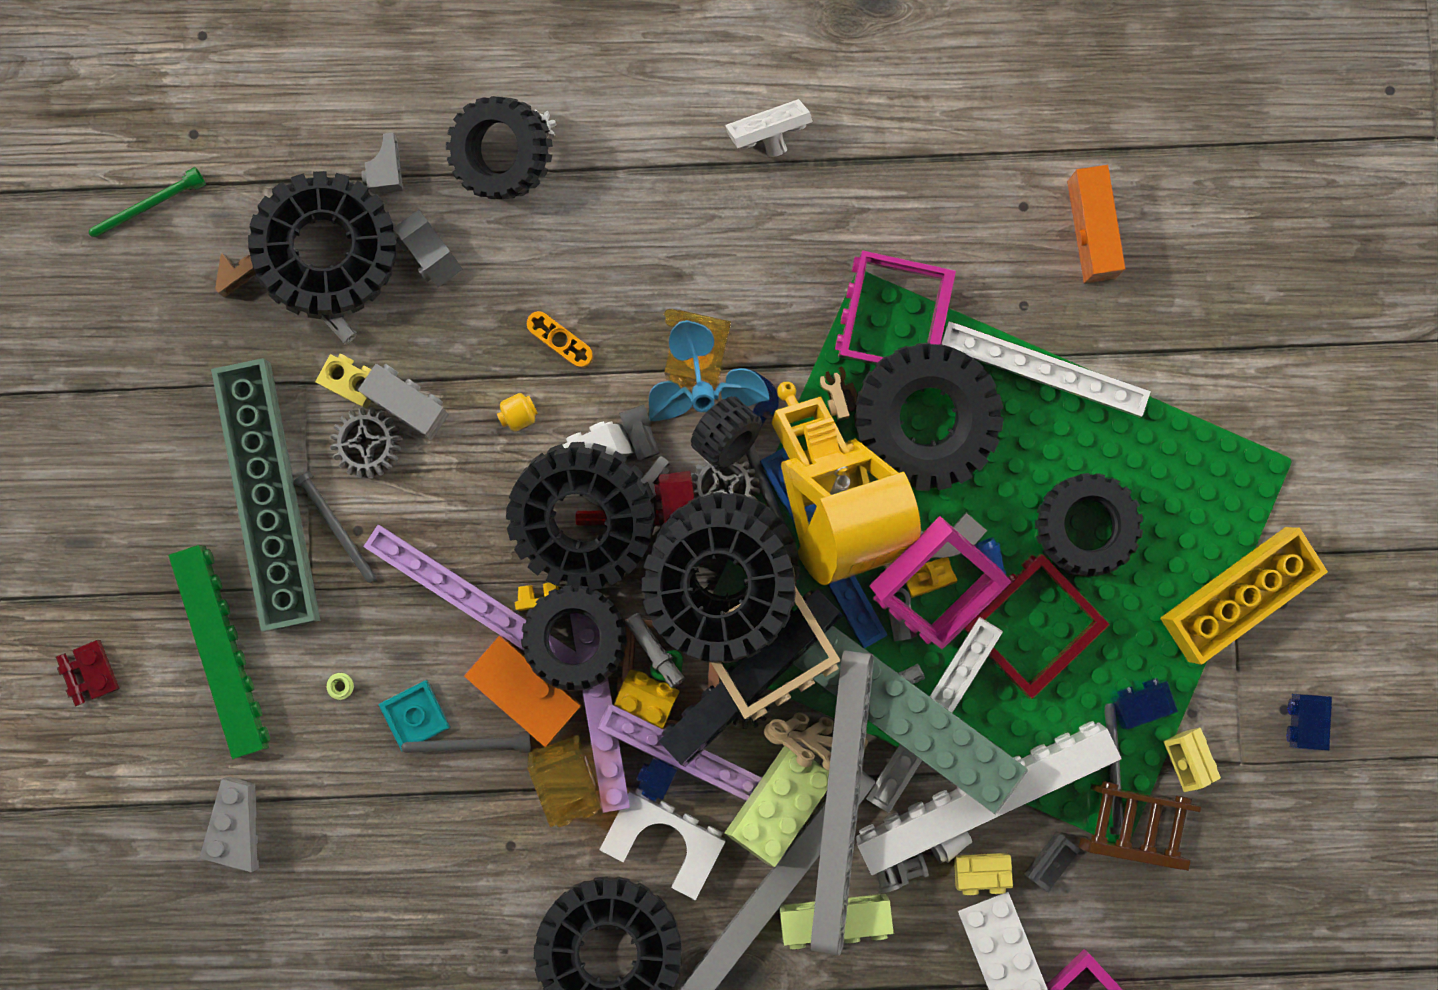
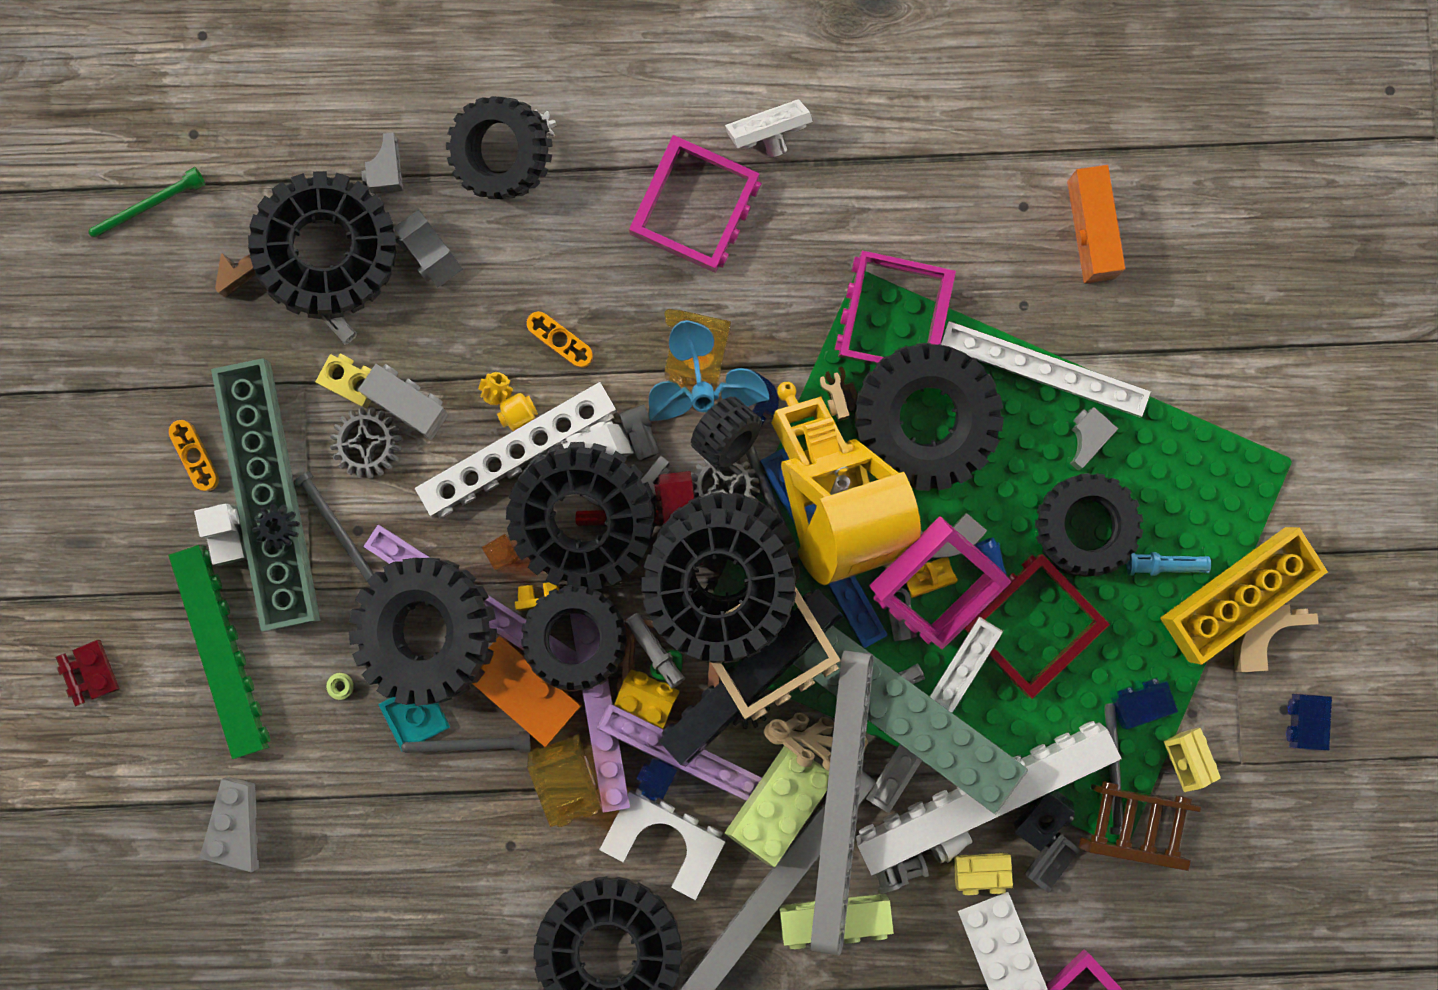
(196, 475): none -> light orange beam
(223, 533): none -> white brick
(284, 520): none -> black gear
(382, 637): none -> black tyre
(431, 490): none -> white brick
(495, 388): none -> yellow gear
(500, 552): none -> clear orange brick
(656, 186): none -> dark pink window
(1040, 833): none -> black brick
(1092, 433): none -> light grey arch
(1176, 564): none -> dark azure pin
(1251, 647): none -> tan arch

